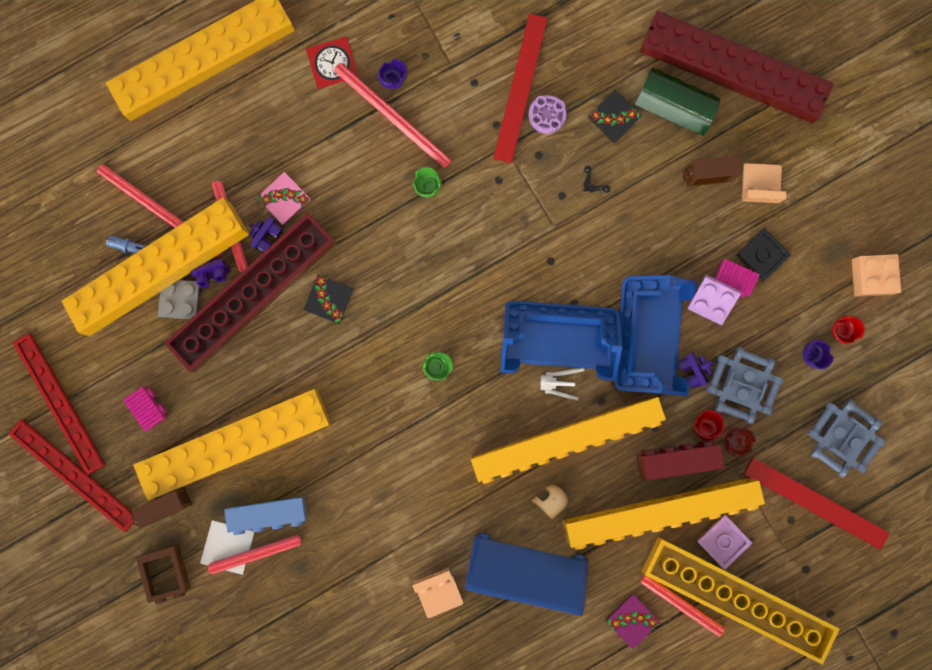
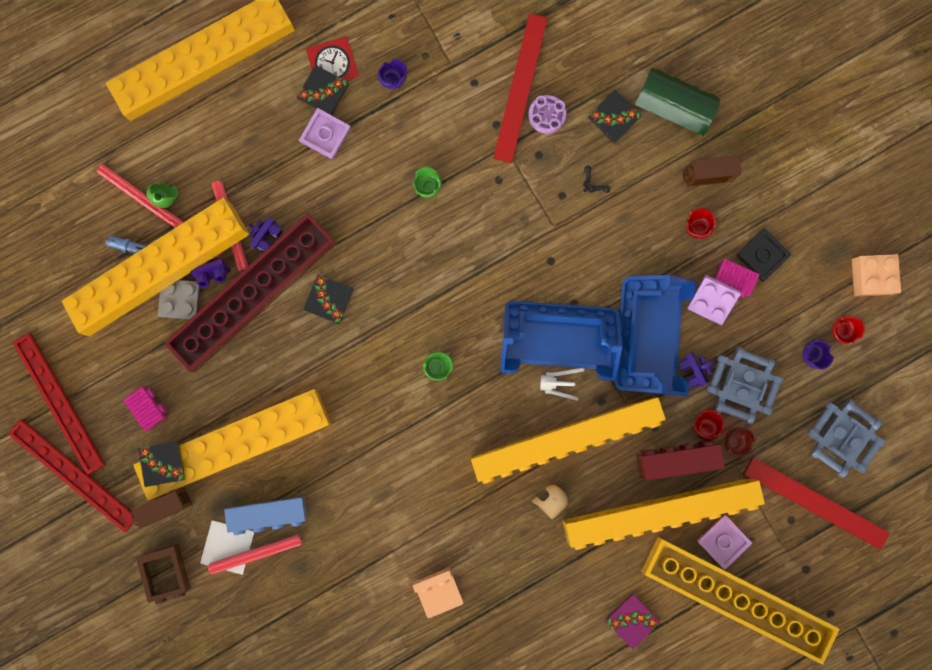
(161, 195): none -> bright green hair
(161, 464): none -> black tile
(283, 198): bright pink tile -> none
(323, 90): none -> black tile
(325, 134): none -> lavender plate
(392, 115): coral axle -> none
(527, 575): blue windscreen -> none
(682, 605): coral axle -> none
(700, 223): none -> red hair
(736, 67): dark red piece -> none
(762, 183): light nougat bracket -> none

